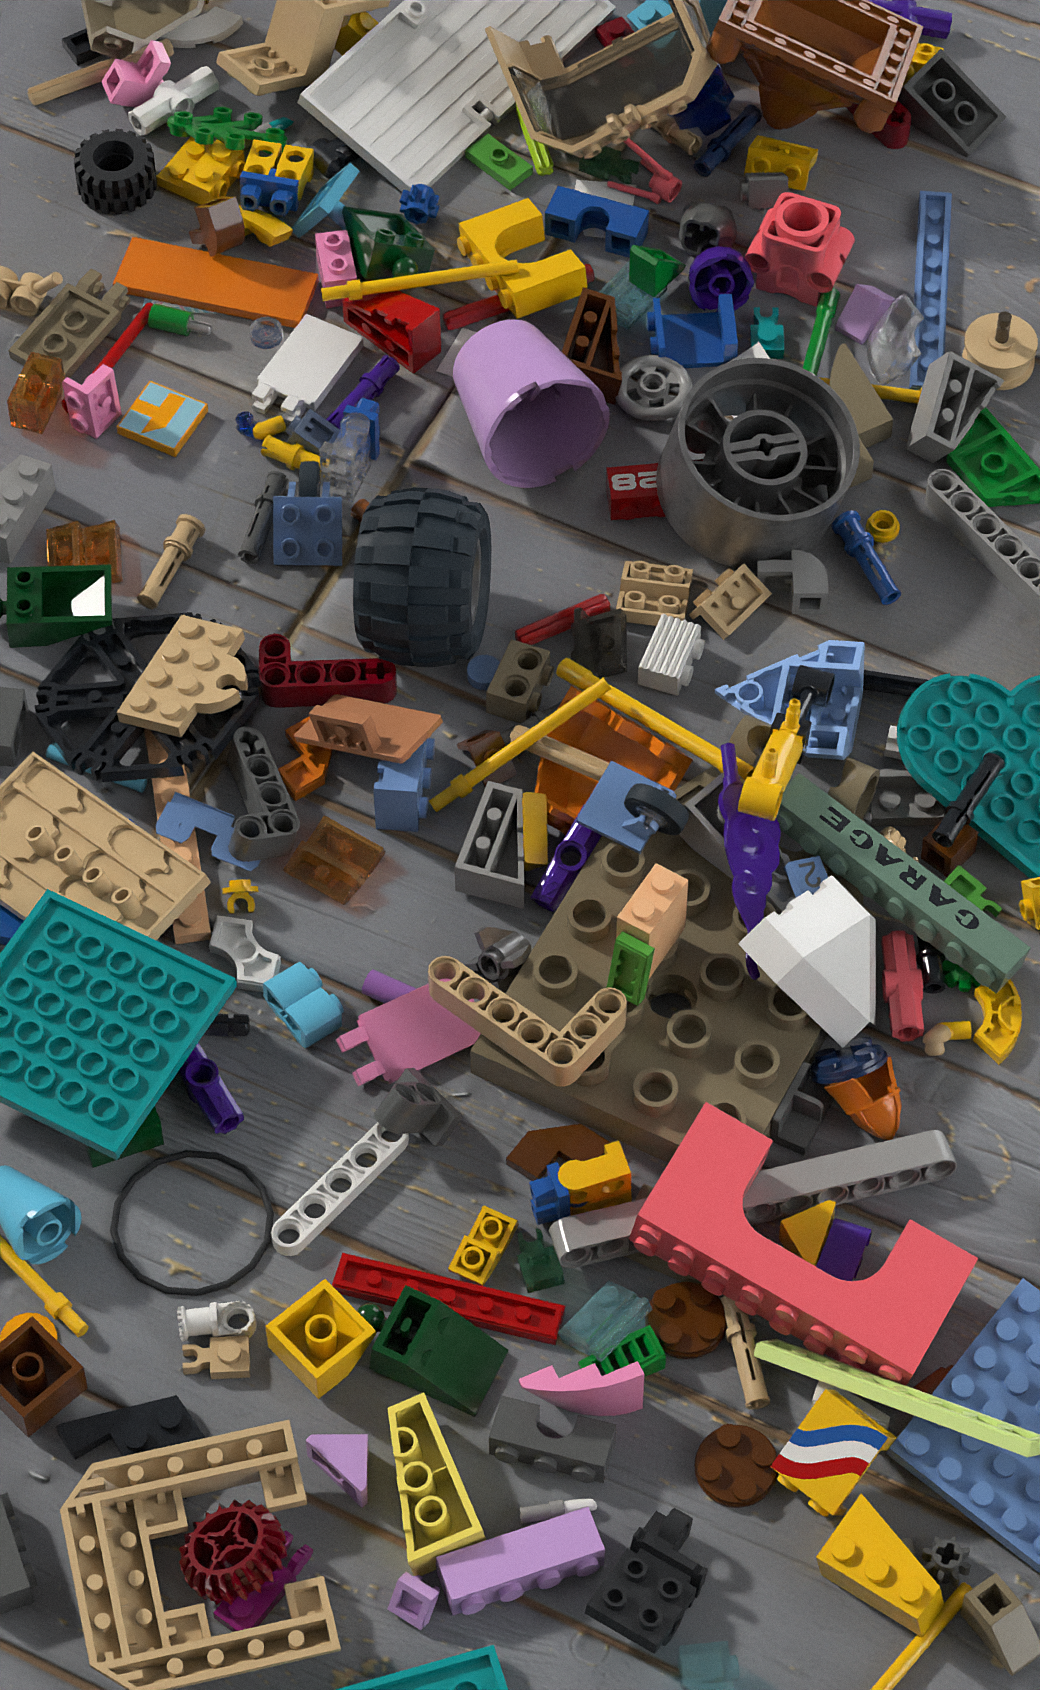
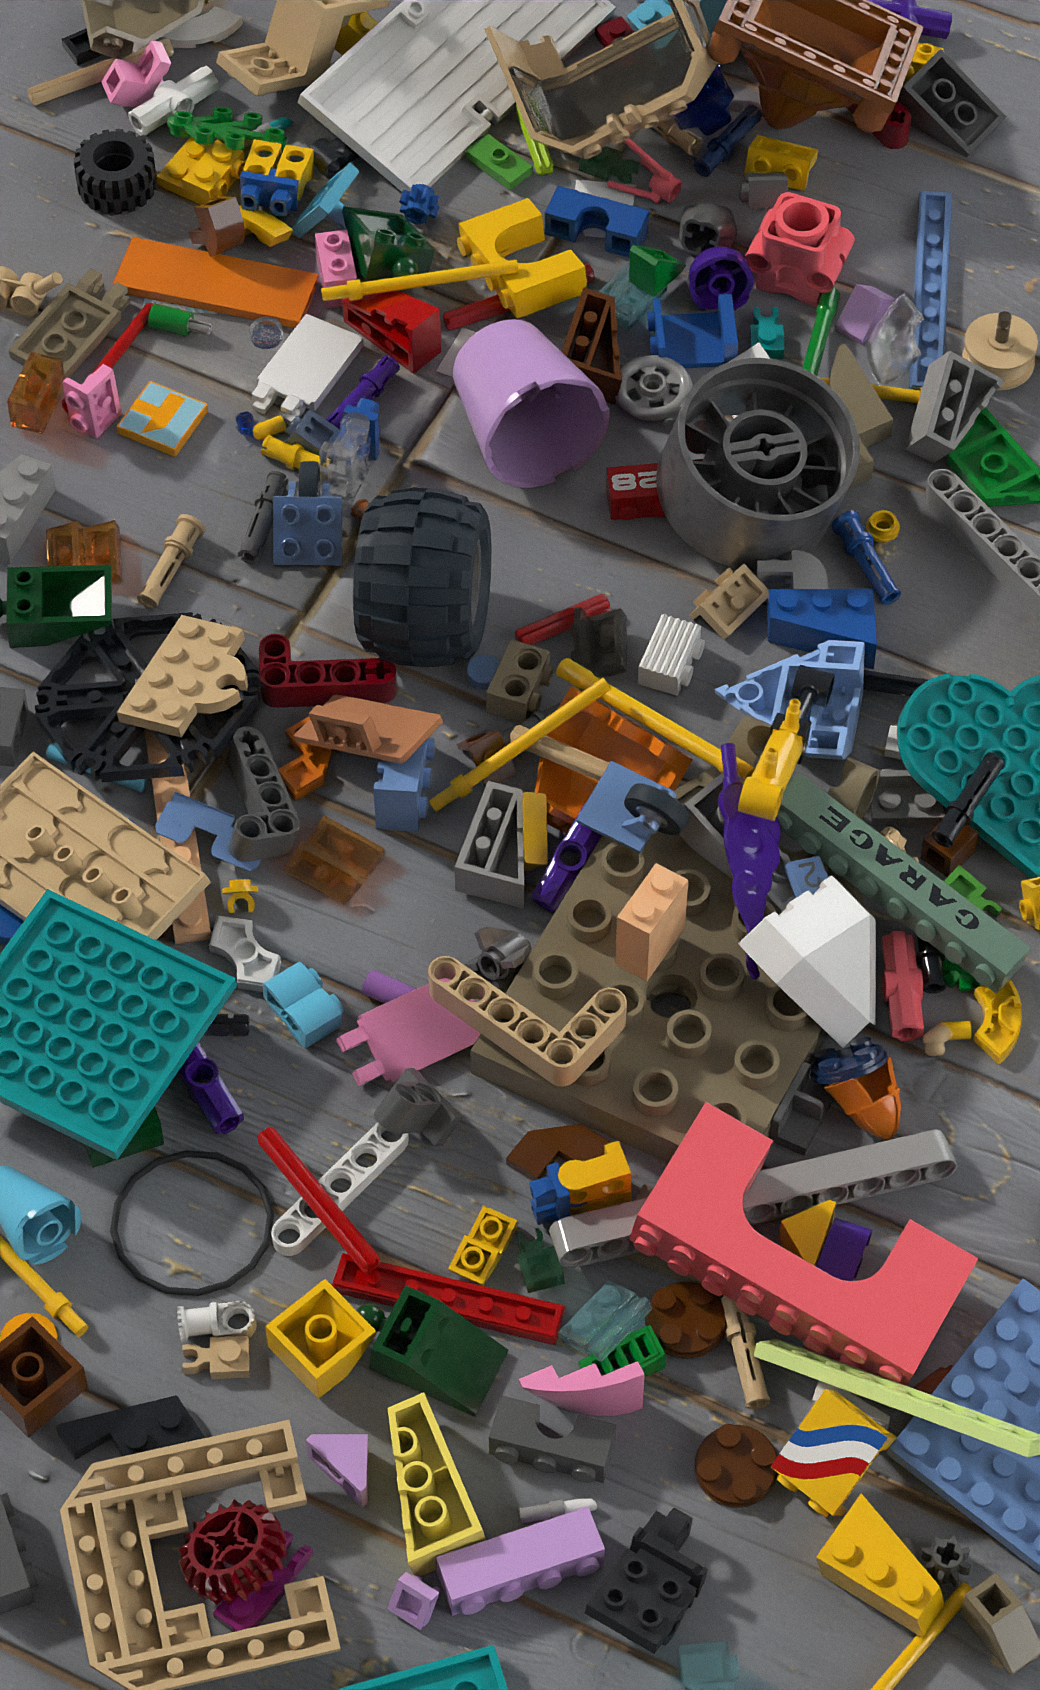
(318, 1200): none -> red axle
(630, 967): bright green plate -> none
(653, 591): tan slope -> none
(814, 616): none -> blue wedge

